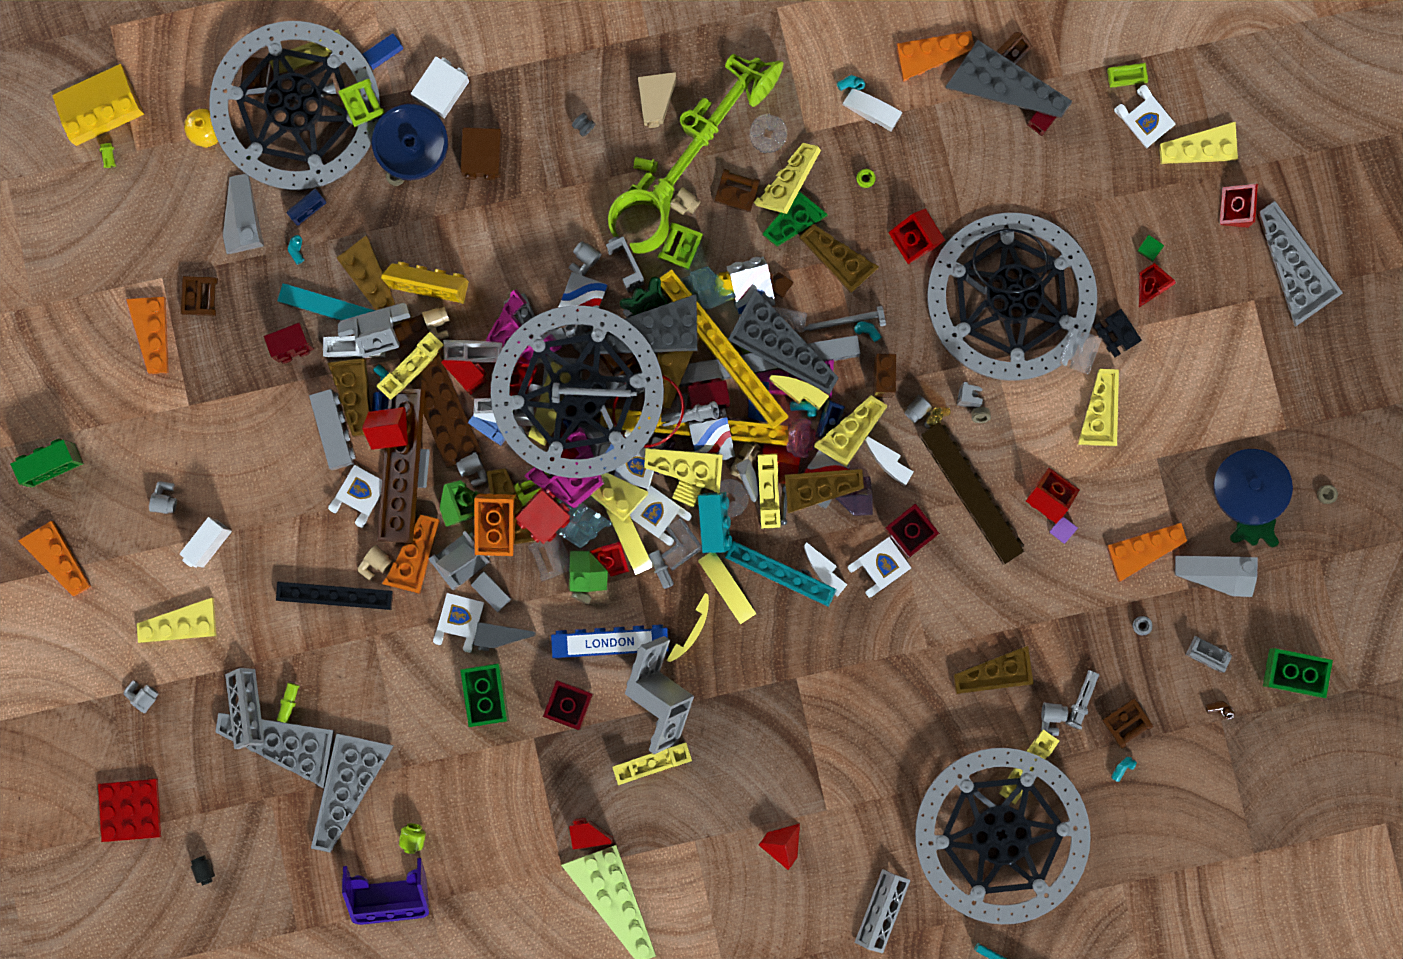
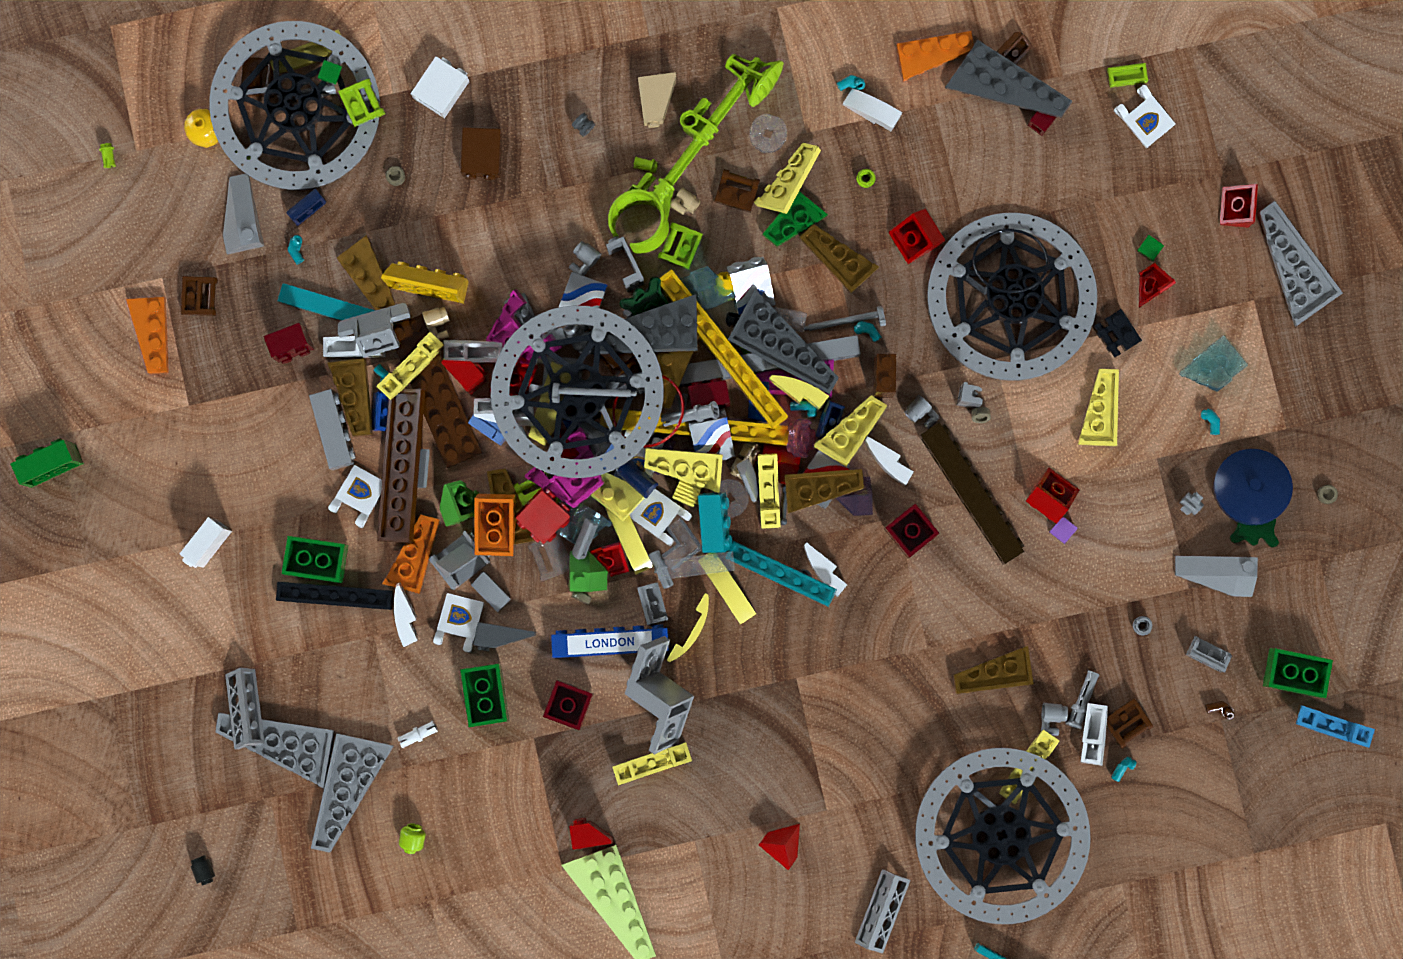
(55, 556): orange wing -> none
(97, 105): yellow slope -> none
(129, 810): red plate -> none
(144, 697): light grey piece -> none
(162, 503): light grey piece -> none
(184, 623): light yellow wing -> none
(288, 702): lime pin -> none
(315, 559): none -> green brick
(329, 72): none -> green tile
(376, 559): tan piece -> none
(383, 51): blue slope -> none
(386, 428): red slope -> none
(386, 900): dark purple windscreen -> none
(404, 616): none -> white slope
(410, 142): dark blue dish -> none
(417, 734): none -> white pin
(471, 465): light grey piece -> none
(584, 539): none -> light grey slope
(637, 478): none -> dark blue brick
(652, 603): none -> light grey hinge
(695, 565): none -> clear tile
(732, 318): none -> black hinge
(780, 284): reddish brown plate -> none
(883, 565): white flag -> none
(937, 414): clear yellow arm -> none
(1085, 351): clear plate -> none
(1094, 734): none -> white slope
(1137, 552): orange wing -> none
(1191, 503): none -> light grey gear
(1204, 146): light yellow wing -> none
(1214, 421): none -> teal arm
(1215, 365): none -> clear light blue slope
(1335, 726): none -> dark azure slope

